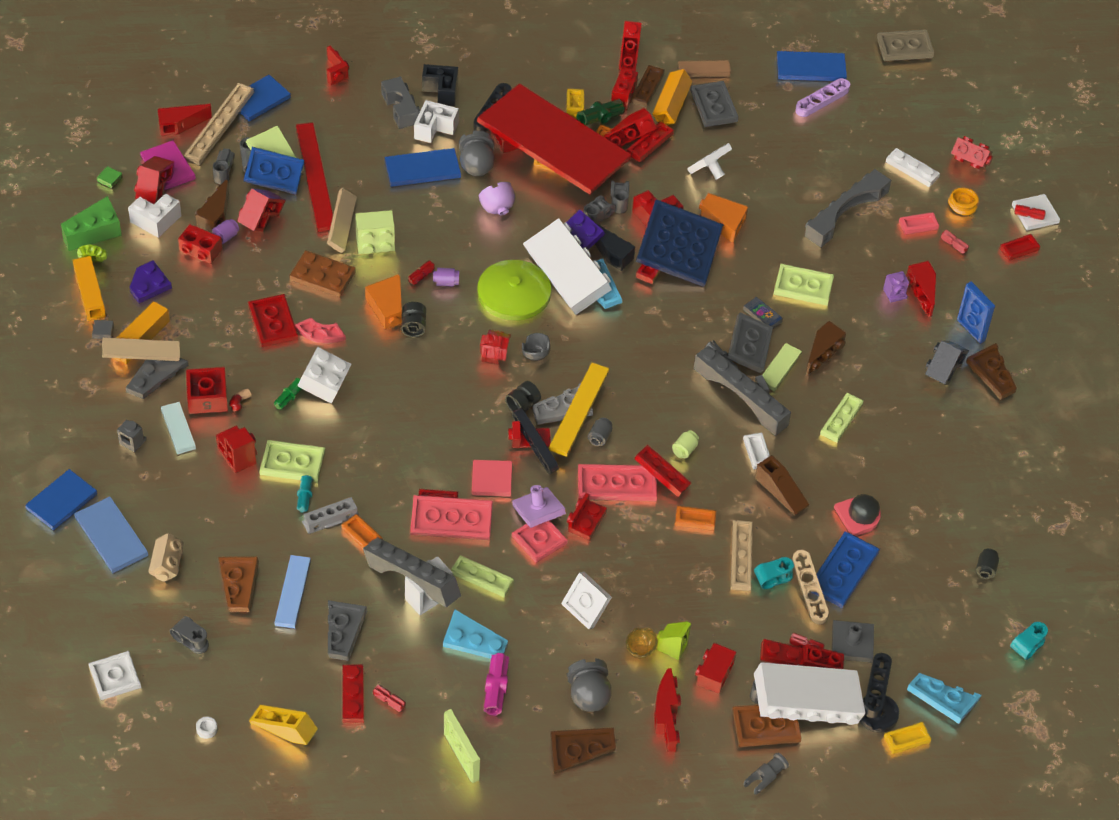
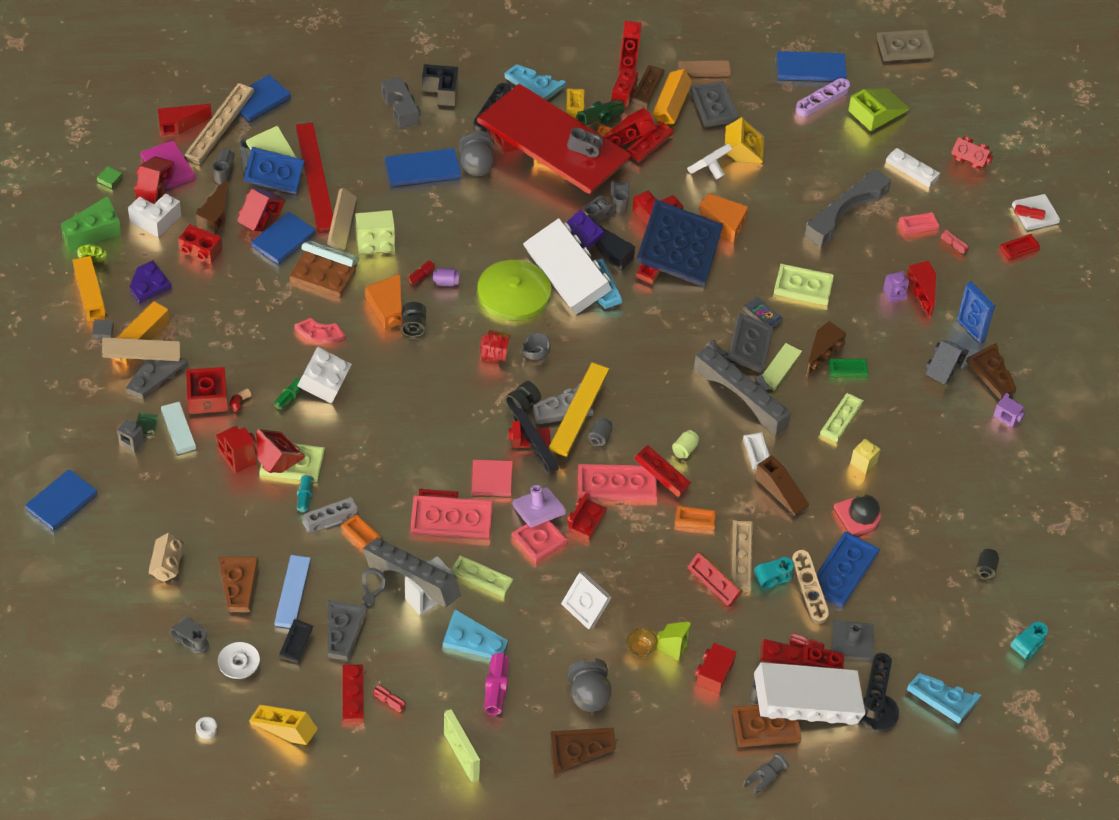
(111, 534): medium blue tile -> none
(114, 675): white tile -> none
(147, 422): none -> clear green tile
(226, 230): medium lavender brick -> none
(238, 653): none -> white dish
(273, 320): red tile -> none
(276, 451): none -> red slope
(283, 237): none -> blue tile
(296, 641): none -> black plate
(330, 253): none -> light aqua tile
(339, 70): red bracket -> none
(369, 599): none -> dark grey piece
(435, 118): white brick -> none
(498, 199): lavender cylinder -> none
(541, 85): none -> medium azure wing
(583, 142): none -> dark grey piece
(666, 710): red slope -> none
(714, 579): none -> plate
(745, 142): none -> yellow slope
(848, 368): none -> green tile
(865, 456): none -> light yellow brick
(876, 107): none -> lime slope
(907, 737): yellow tile -> none
(963, 201): light orange piece -> none
(1009, 411): none -> medium lavender brick

